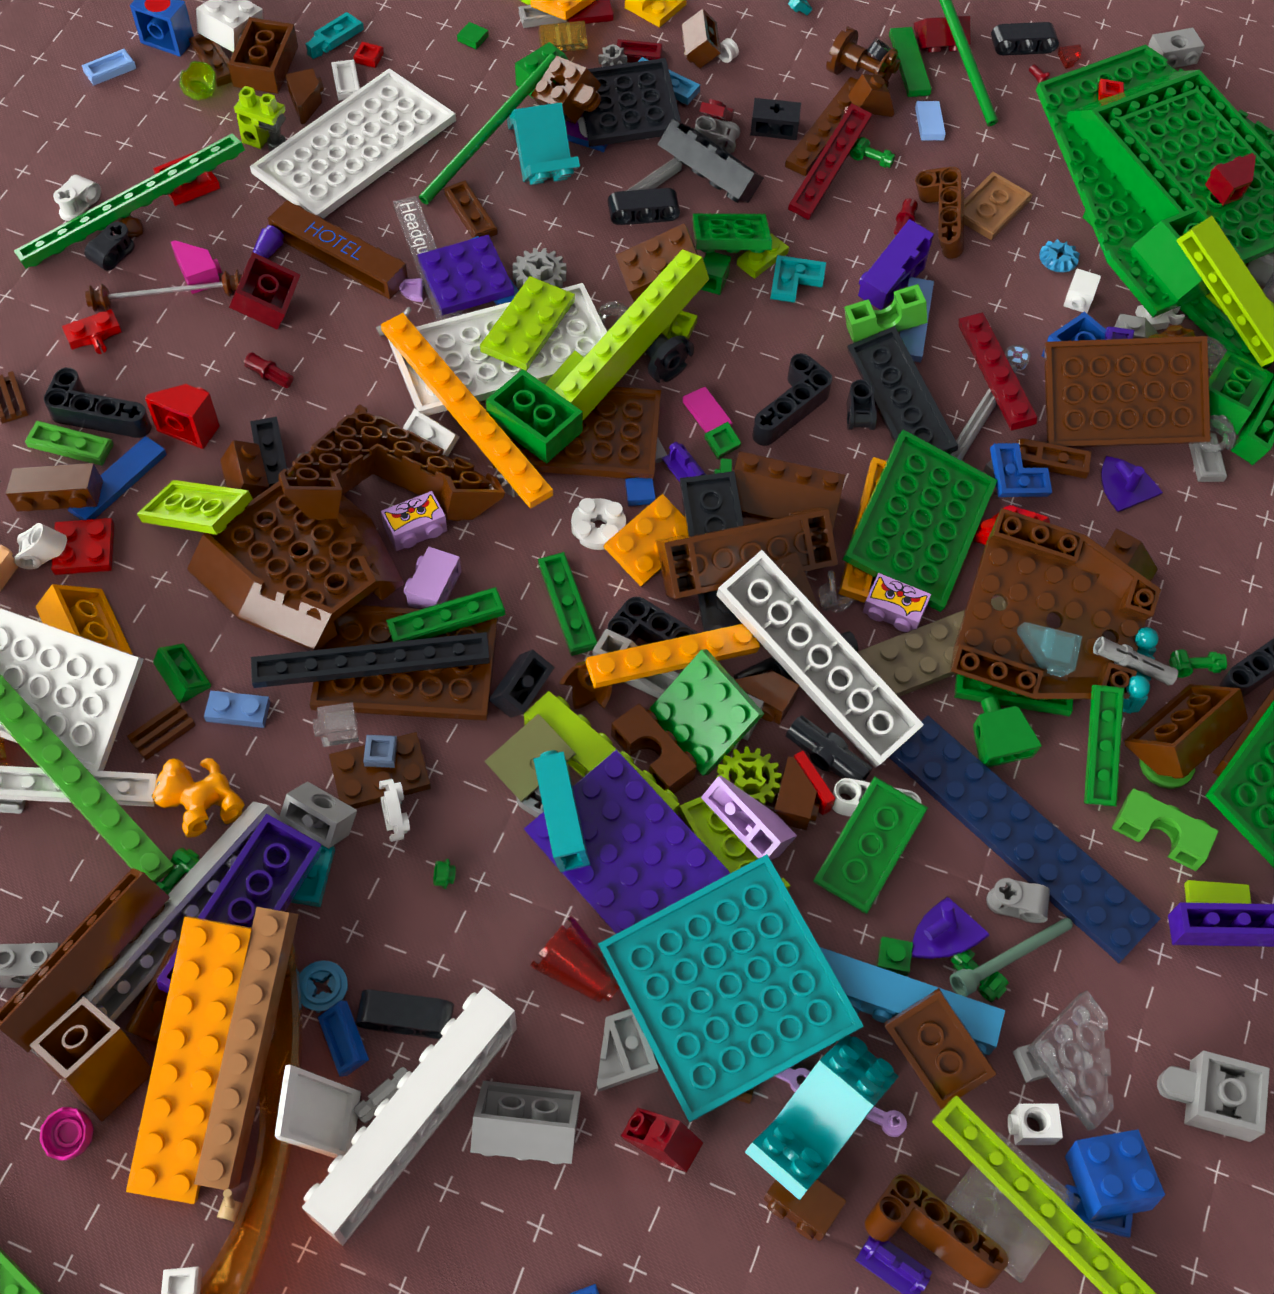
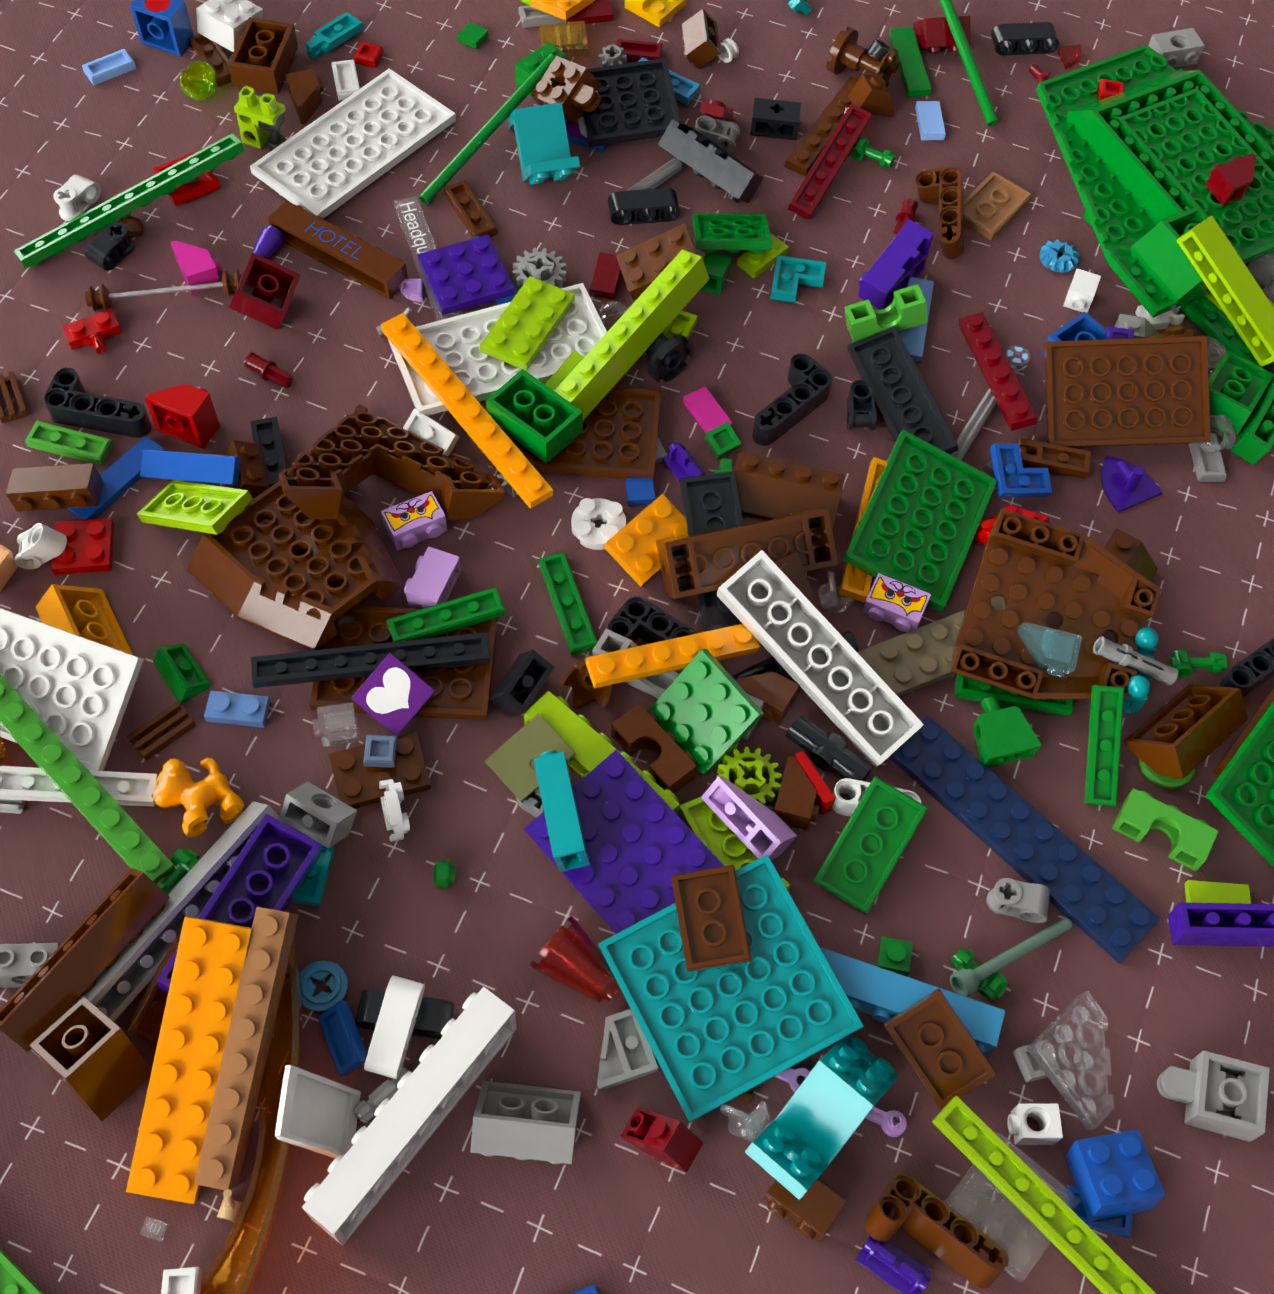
(66, 1133): dark pink hair -> none
(154, 1229): none -> clear piece
(190, 467): none -> blue tile
(393, 694): none -> tile
(394, 1027): none -> white beam
(605, 276): none -> dark red tile
(710, 918): none -> reddish brown tile
(747, 1125): none -> clear piece
(946, 932): dark purple shield -> none

